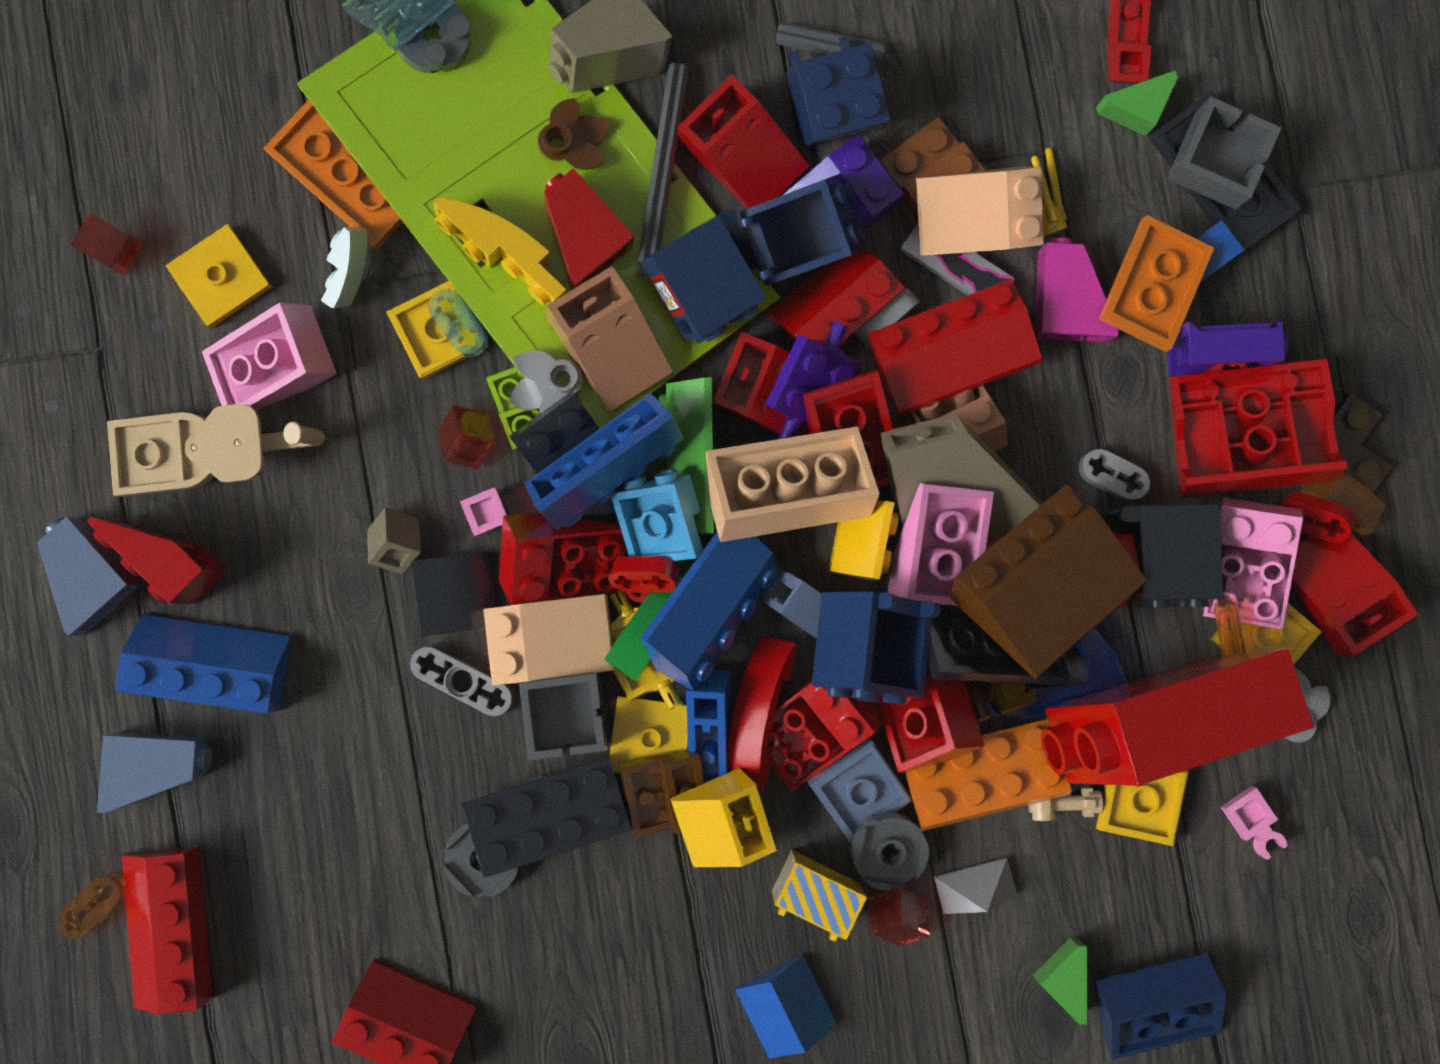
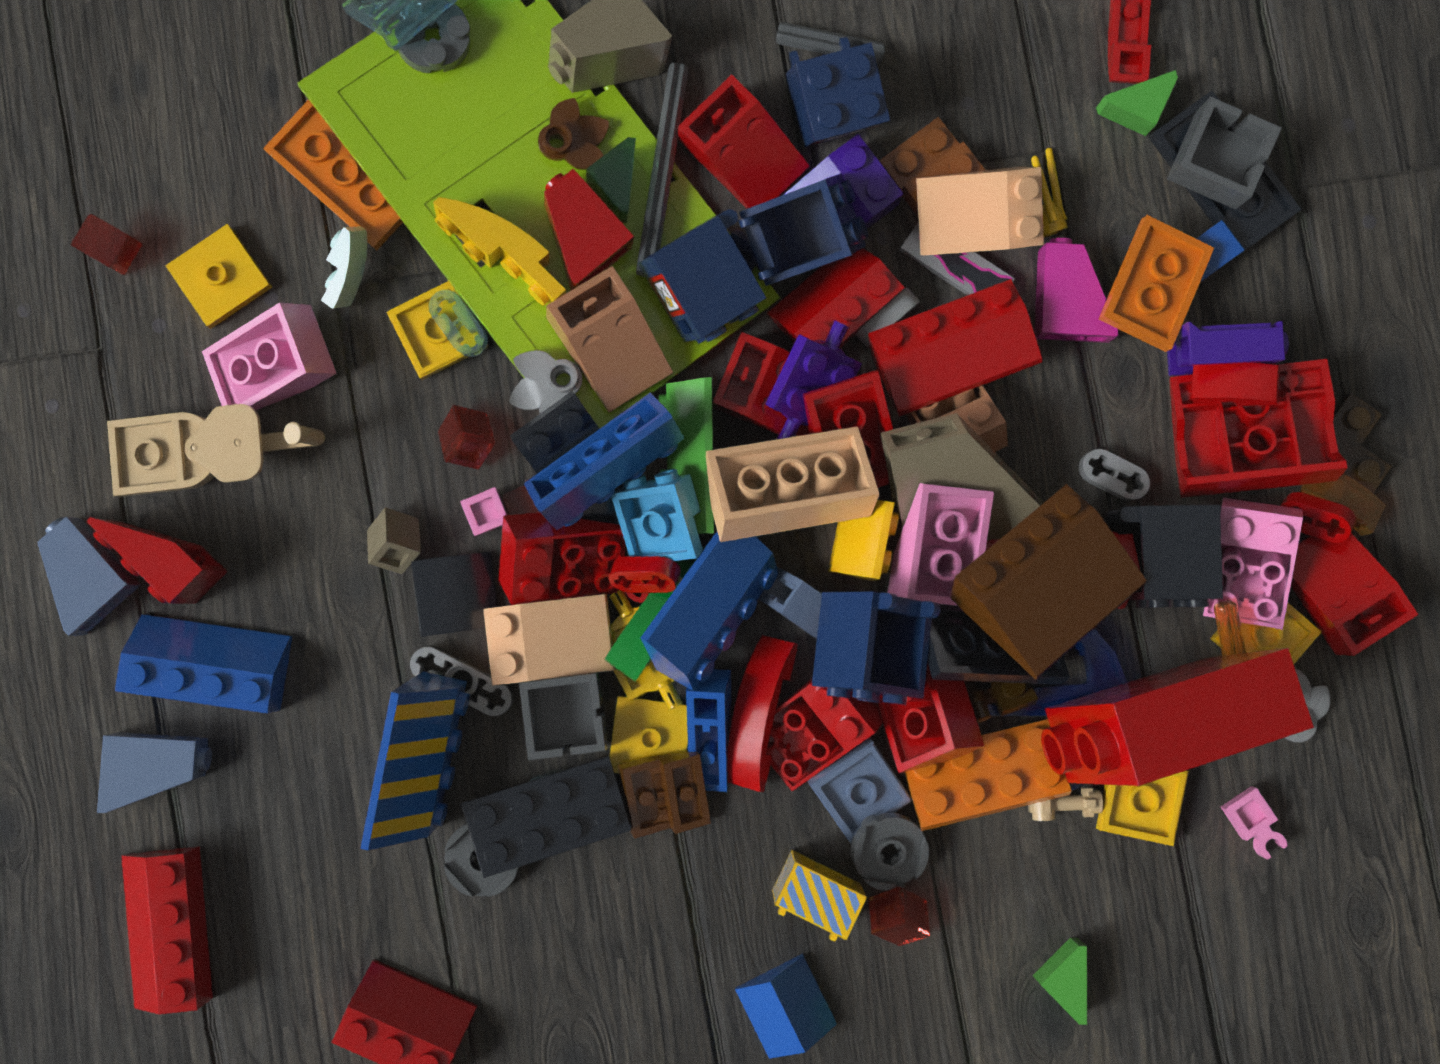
(86, 900): clear orange beam -> none
(415, 760): none -> blue slope
(501, 387): lime slope -> none
(612, 178): none -> clear green slope
(724, 822): yellow slope -> none
(975, 887): light grey slope -> none
(1160, 1005): dark blue slope -> none
(1238, 382): none -> red slope

